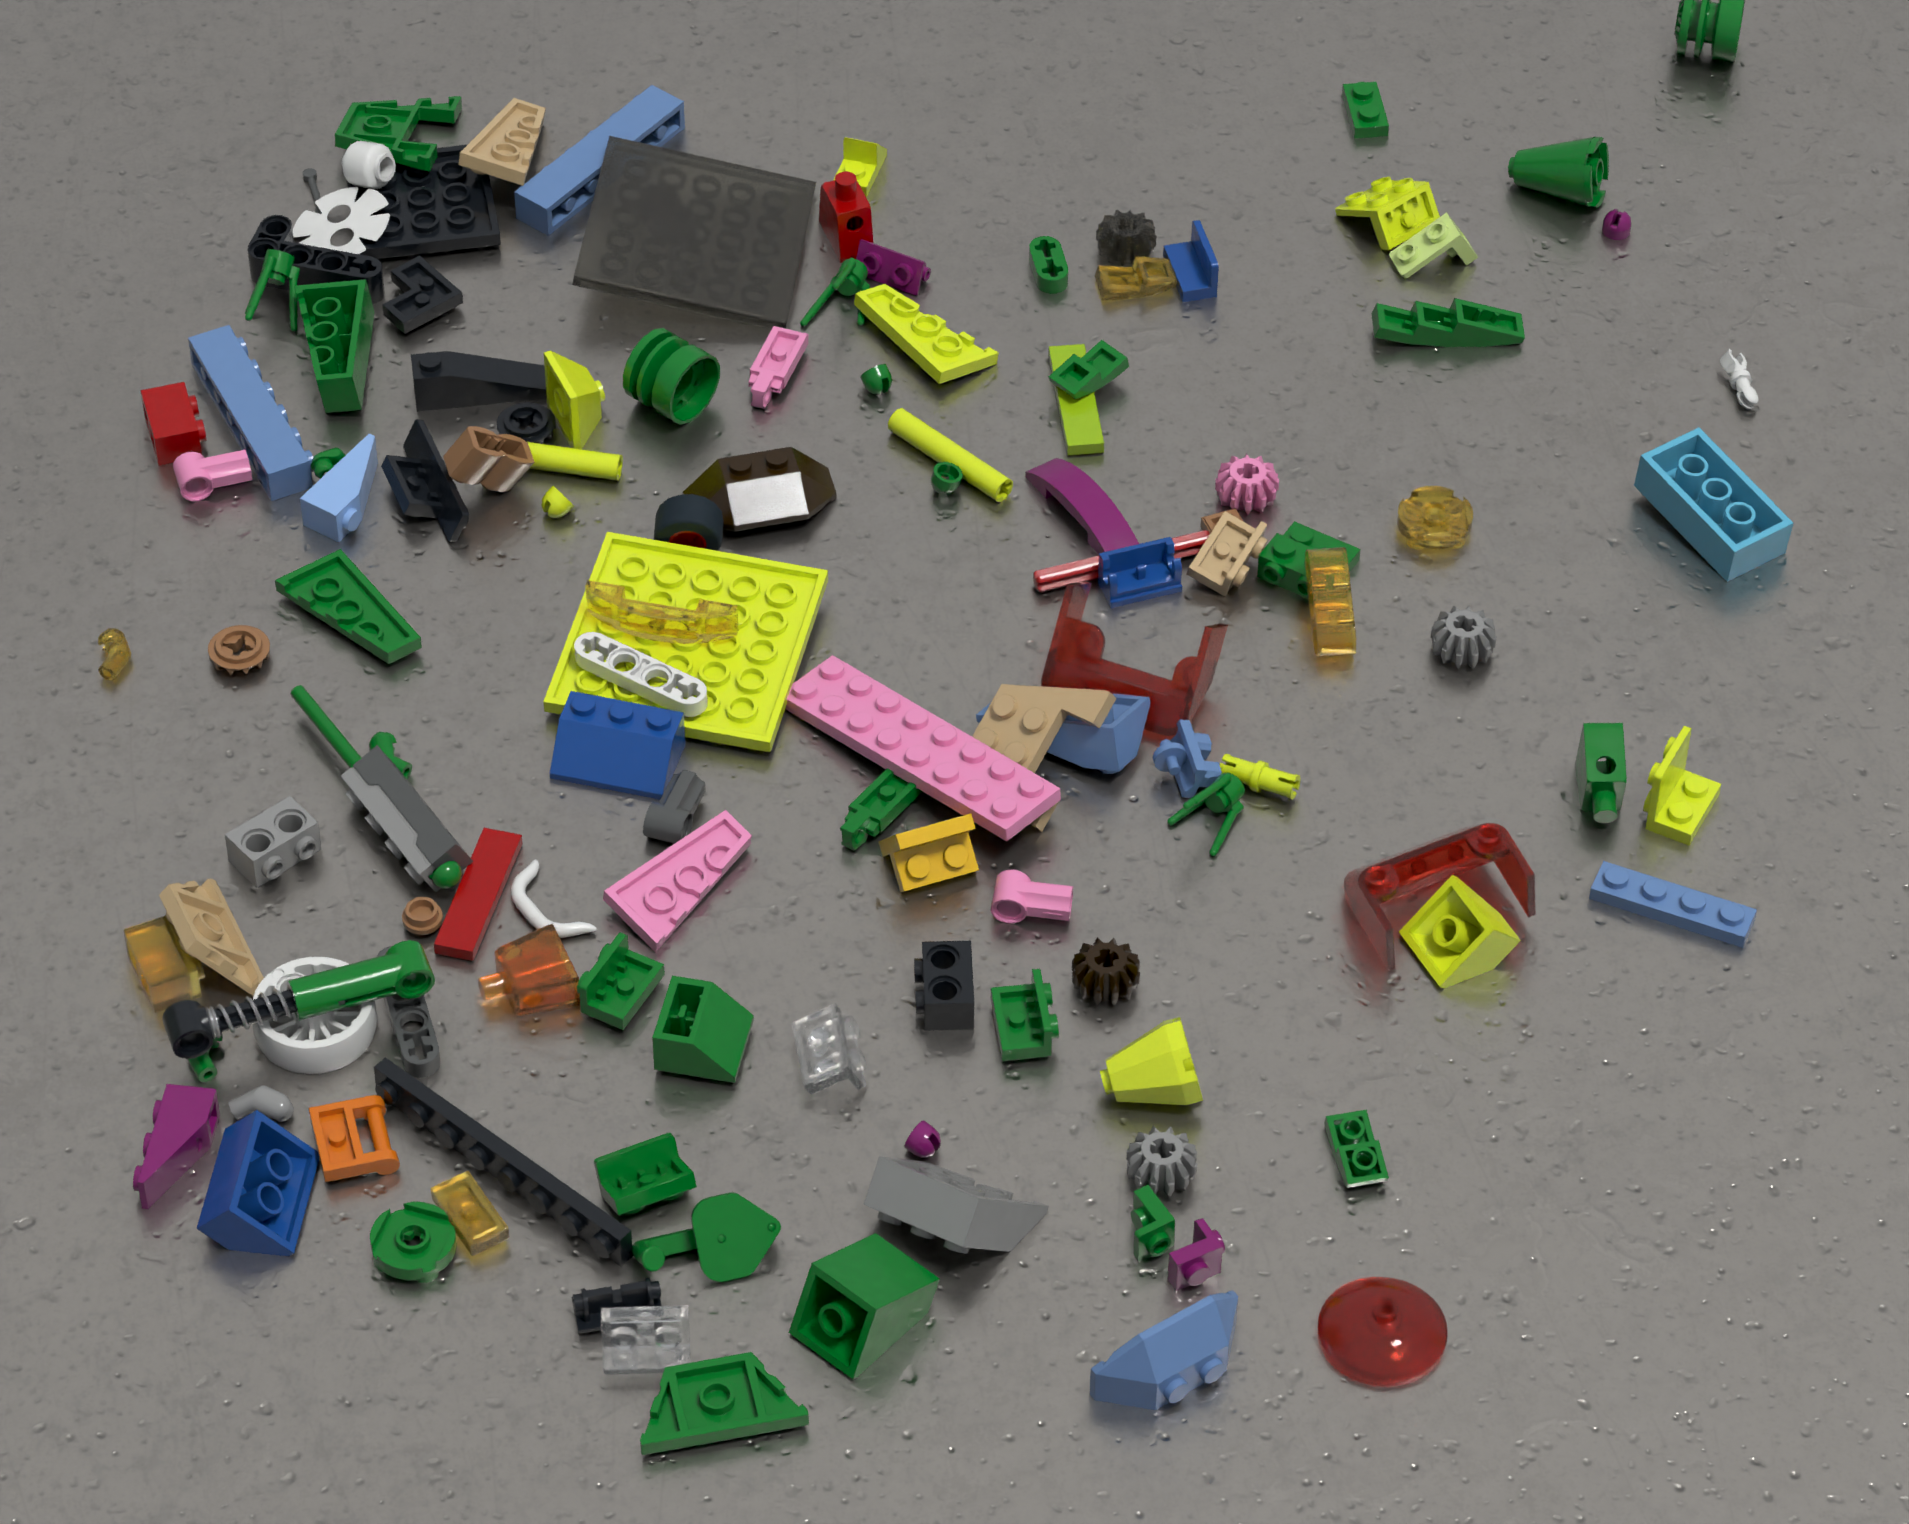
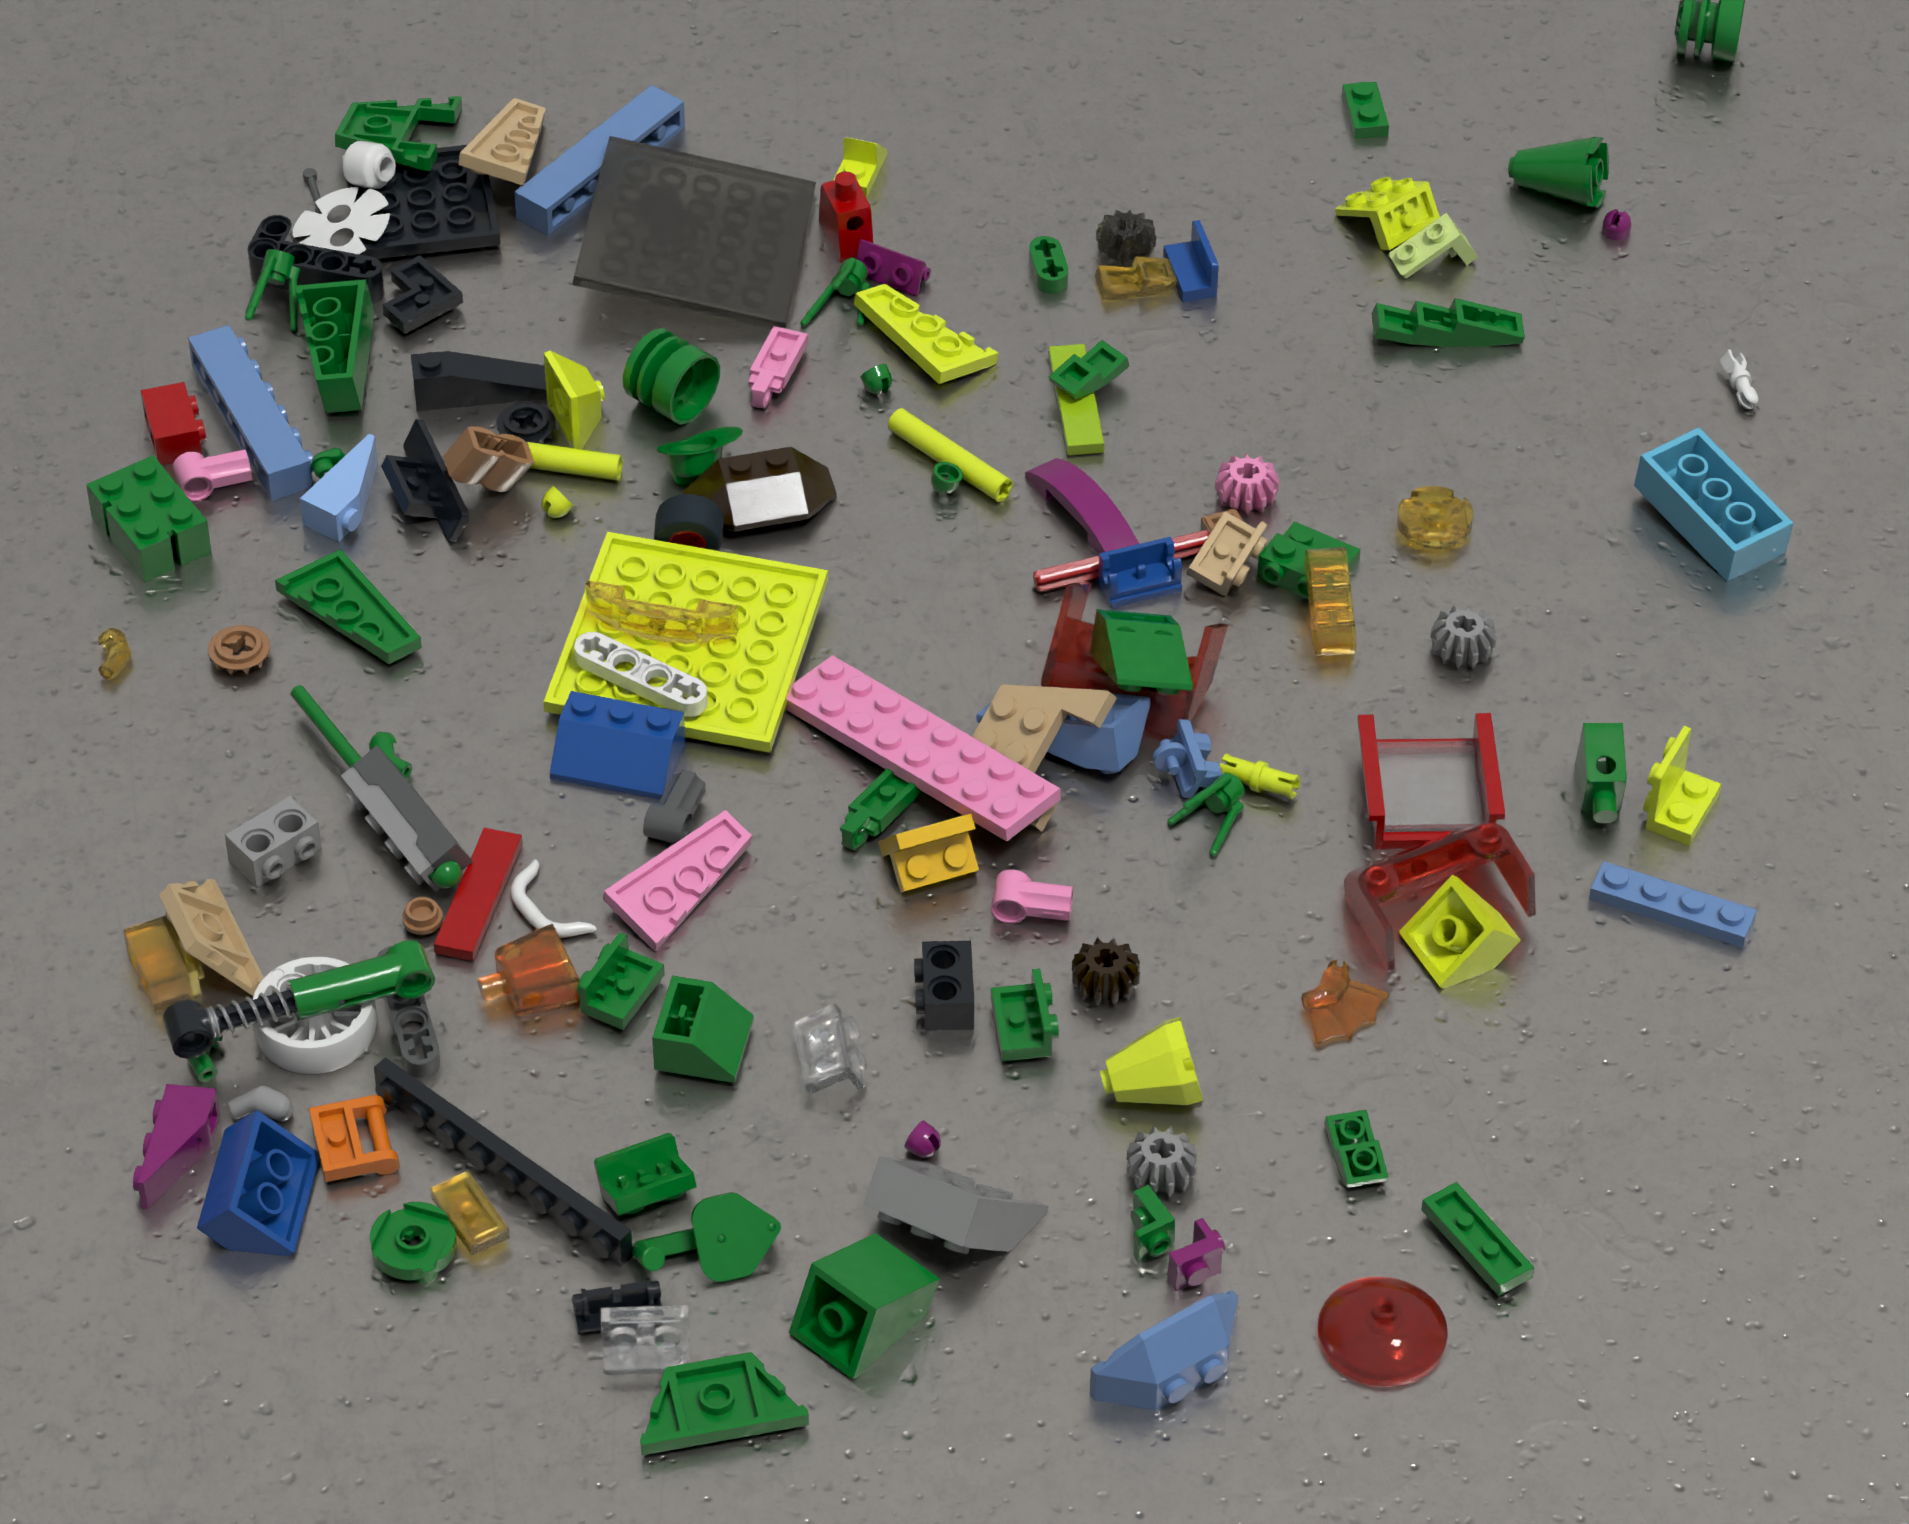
(141, 512): none -> green piece
(697, 453): none -> green piece
(1141, 651): none -> green slope
(1340, 1003): none -> clear orange arm
(1429, 785): none -> clear piece
(1477, 1238): none -> green plate

